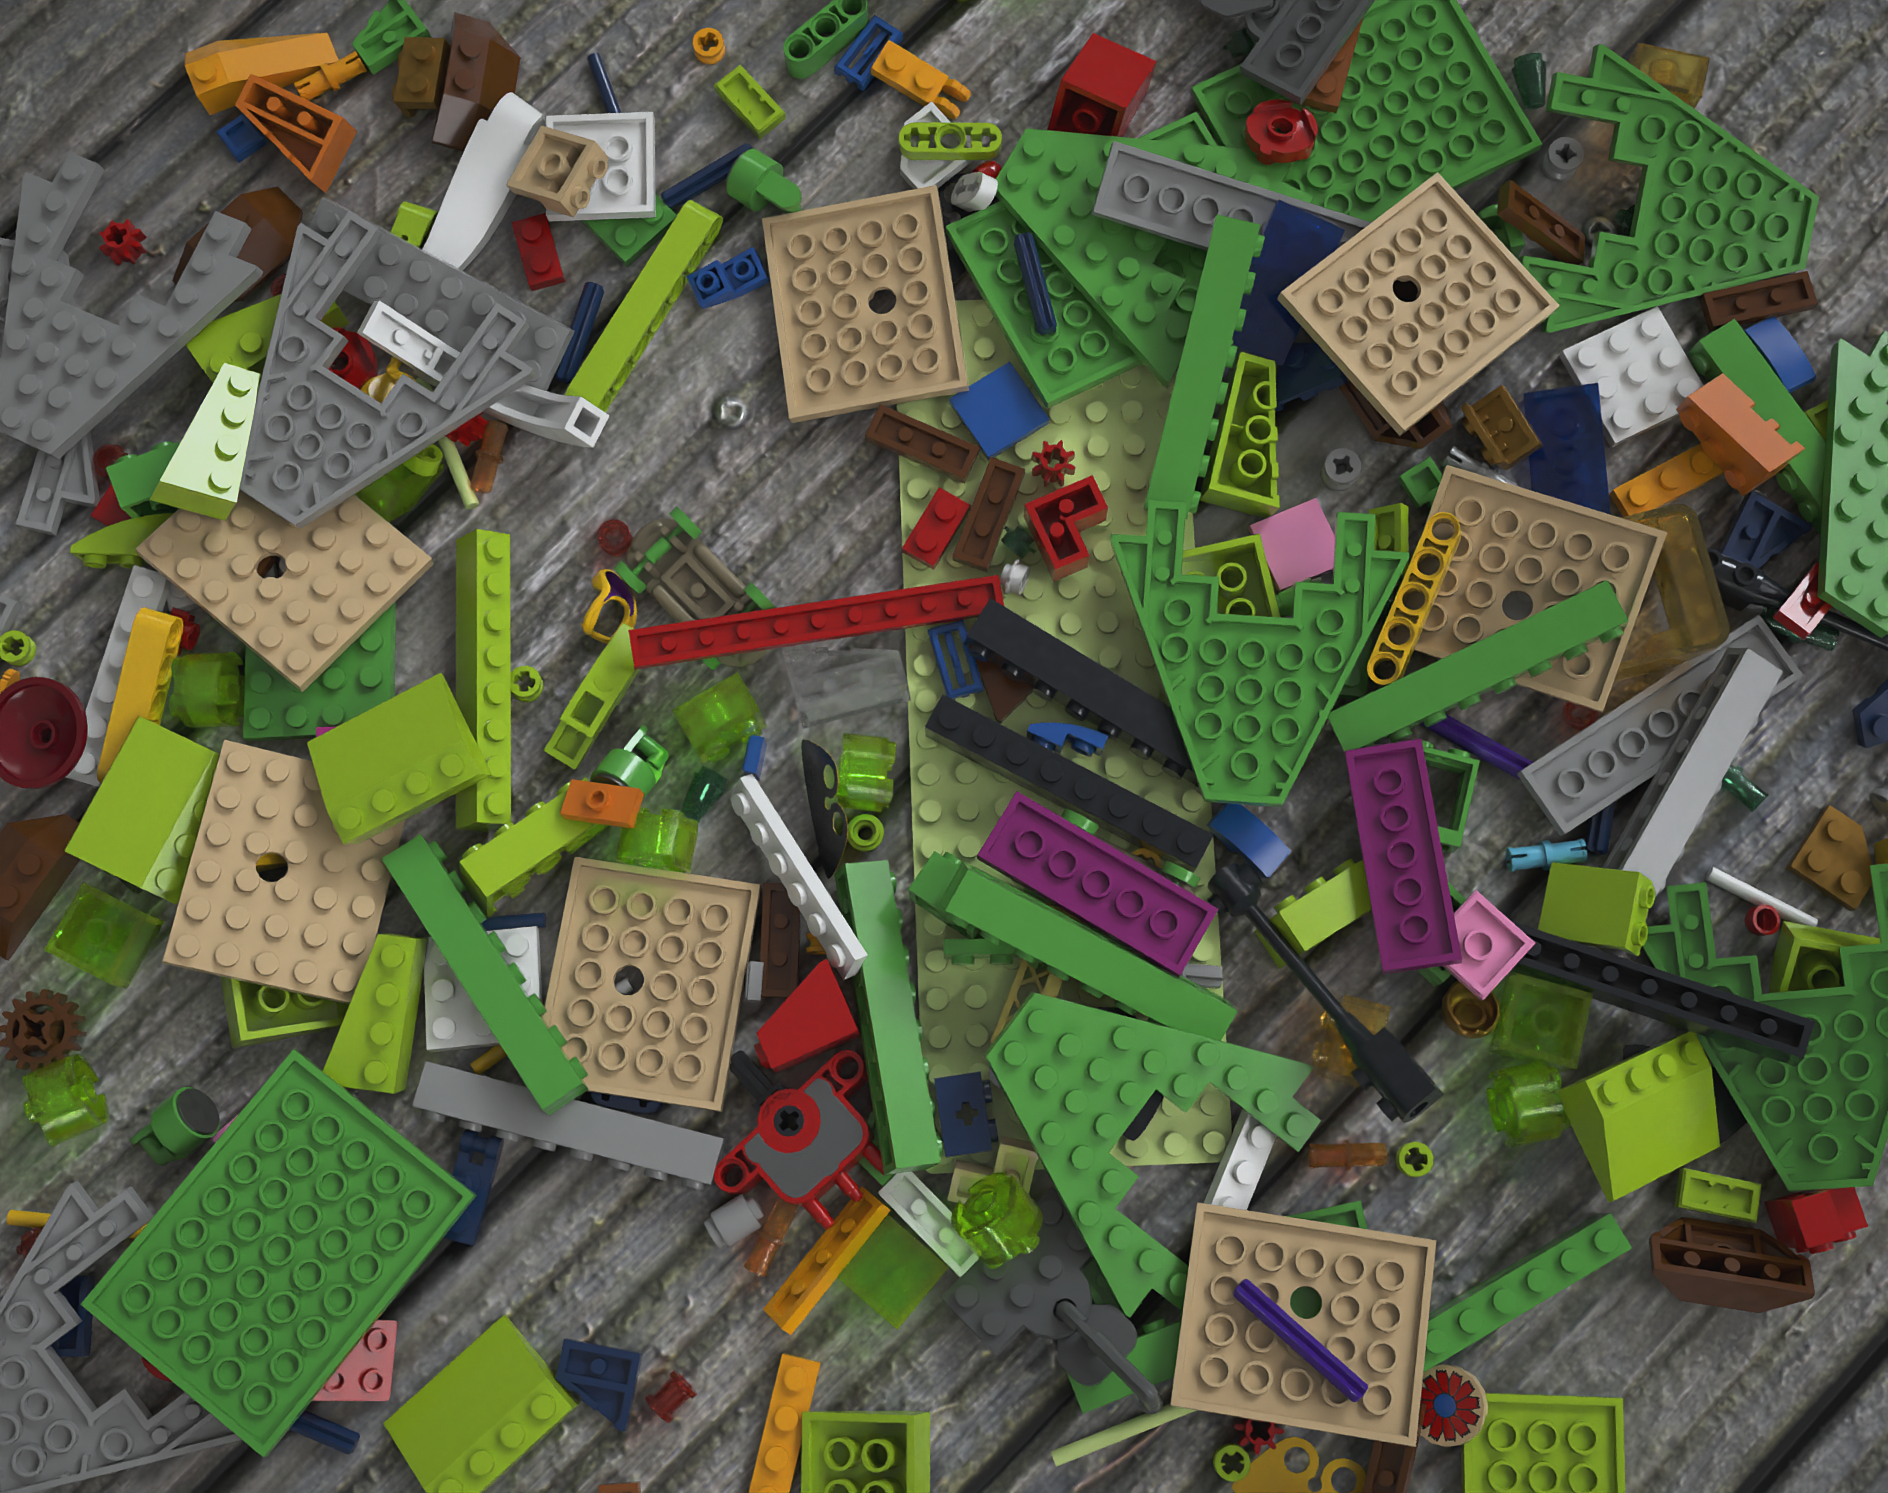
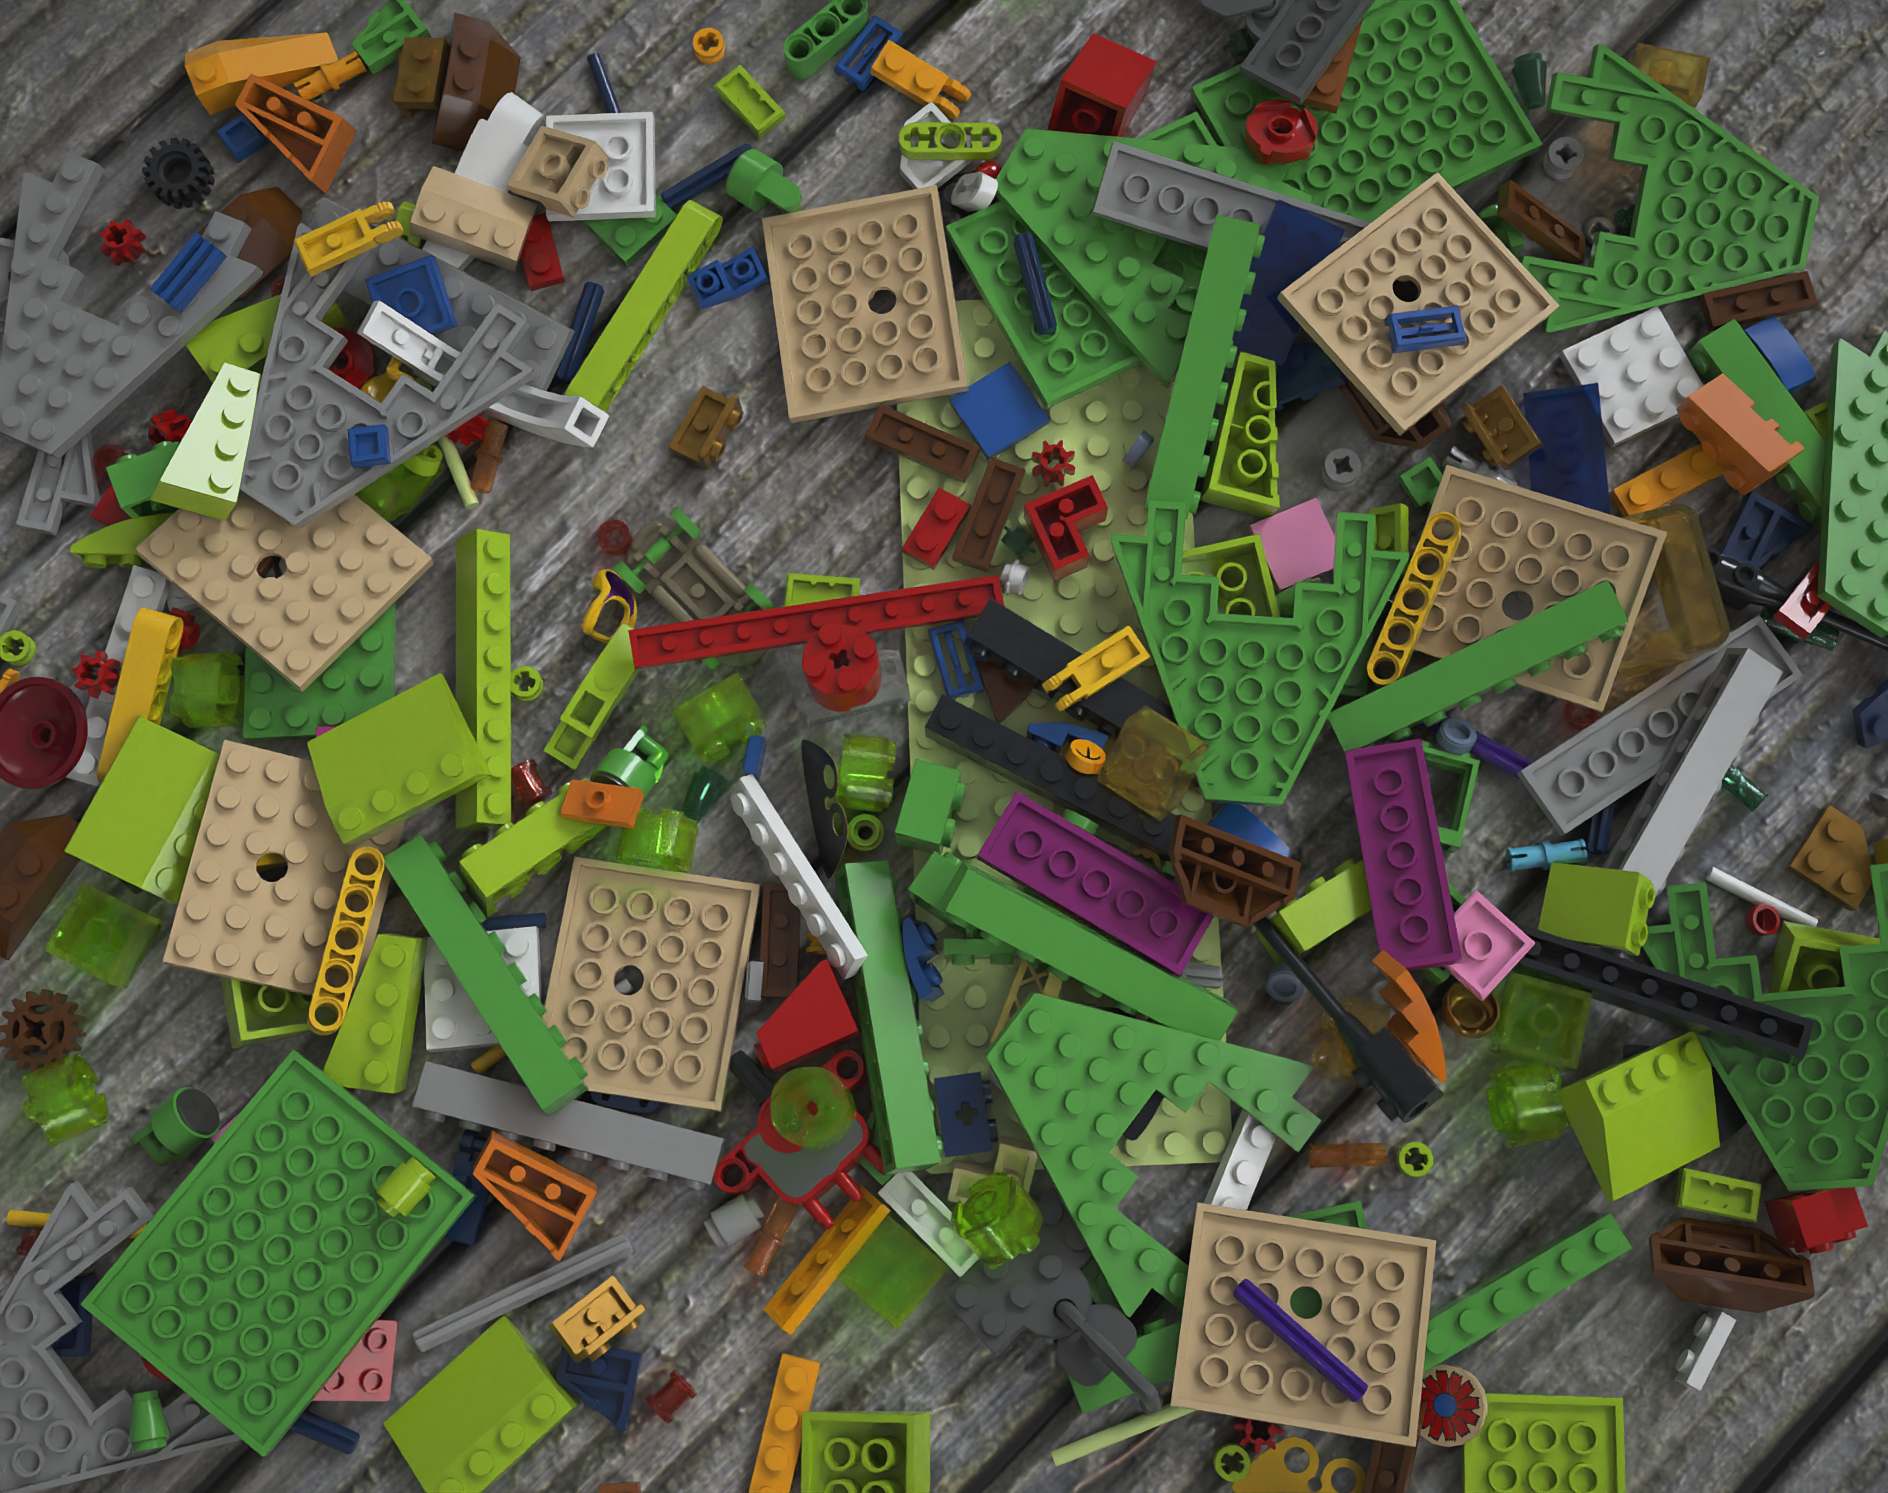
(88, 673): none -> red gear
(148, 1422): none -> bright green cone
(167, 158): none -> black tyre
(168, 427): none -> red gear
(184, 269): none -> blue tile
(345, 921): none -> yellow beam
(347, 237): none -> yellow hinge
(369, 446): none -> blue tile
(404, 1187): none -> lime brick
(416, 294): none -> blue tile
(472, 218): none -> tan slope
(522, 1292): none -> light grey axle
(529, 784): none -> clear red bush
(536, 1190): none -> orange wedge
(595, 1320): none -> bracket
(706, 428): none -> pearl gold bracket
(792, 1116): none -> clear neon green brick
(816, 588): none -> lime plate
(858, 661): none -> red brick
(918, 949): none -> blue slope
(929, 806): none -> bright green brick
(1085, 756): none -> light orange tile
(1099, 667): none -> yellow hinge
(1138, 449): none -> sand blue tile
(1152, 763): none -> clear yellow brick
(1229, 874): none -> reddish brown wedge
(1283, 984): none -> sand blue tile
(1396, 334): none -> blue tile
(1413, 1019): none -> orange slope
(1456, 736): none -> sand blue tile
(1711, 1335): none -> white plate

